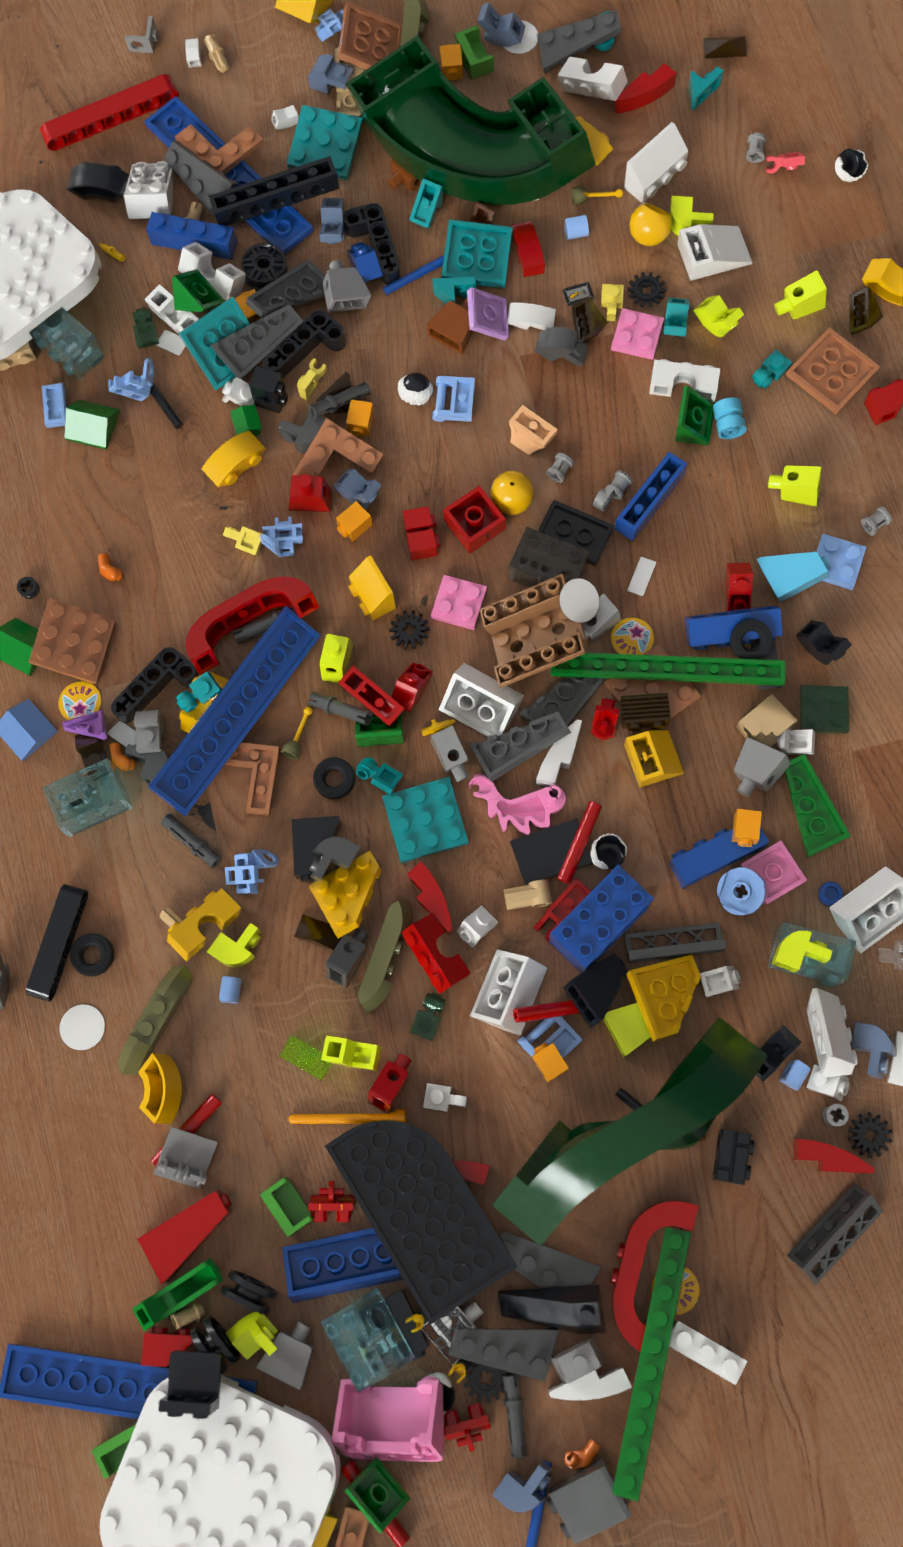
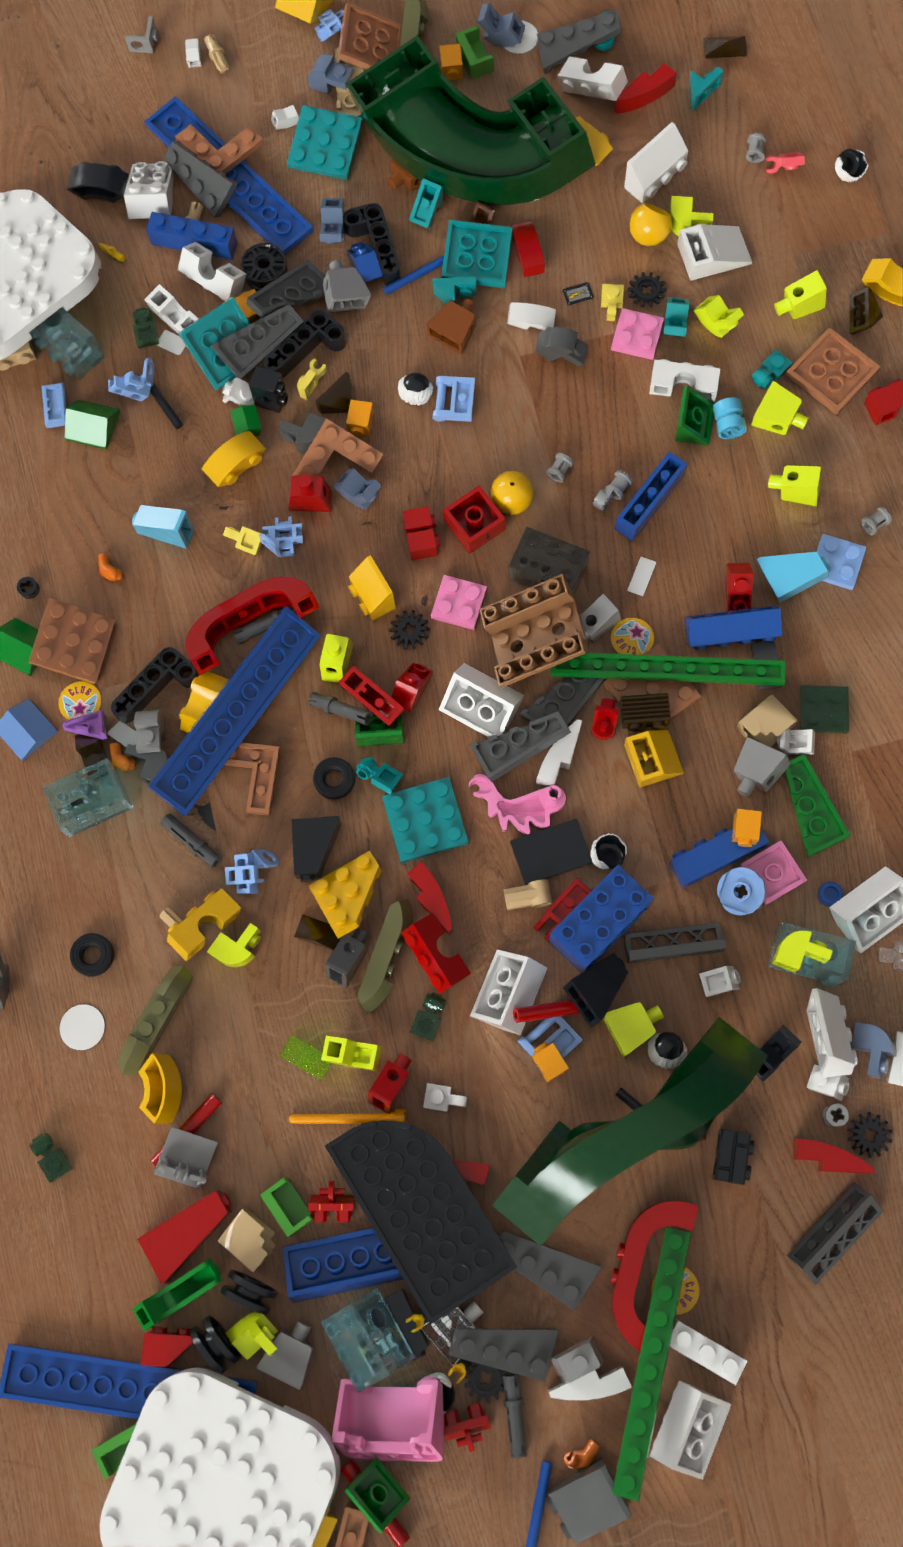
(54, 1163): none -> clear green plate
(57, 942): black beam -> none
(108, 112): red beam -> none
(164, 525): none -> medium azure slope
(188, 1315): tan pin -> none
(192, 1384): black bracket -> none
(194, 292): green slope -> none
(203, 688): teal plate -> none
(230, 990): light blue brick -> none
(248, 1240): none -> tan piece
(274, 192): black brick -> none
(292, 748): hinge -> none
(332, 403): dark grey pin -> none
(334, 850): dark grey brick -> none
(353, 521): light orange brick -> none
(437, 726): yellow helmet -> none
(446, 743): light grey torso -> none
(476, 926): white bracket -> none
(487, 313): lavender tile -> none
(522, 1495): sand blue brick -> none
(530, 431): light nougat slope -> none
(563, 1308): black wedge -> none
(576, 227): light blue brick -> none
(577, 529): black tile -> none
(579, 600): white sticker -> none
(579, 842): red piece -> none
(580, 195): hinge -> none
(587, 319): dark brown slope -> none
(664, 994): yellow plate -> none
(666, 1050): none -> hair
(690, 1430): none -> white slope
(741, 629): black tyre -> none
(779, 411): none -> neon yellow torso
(794, 1074): light blue brick -> none
(821, 643): black brick -> none

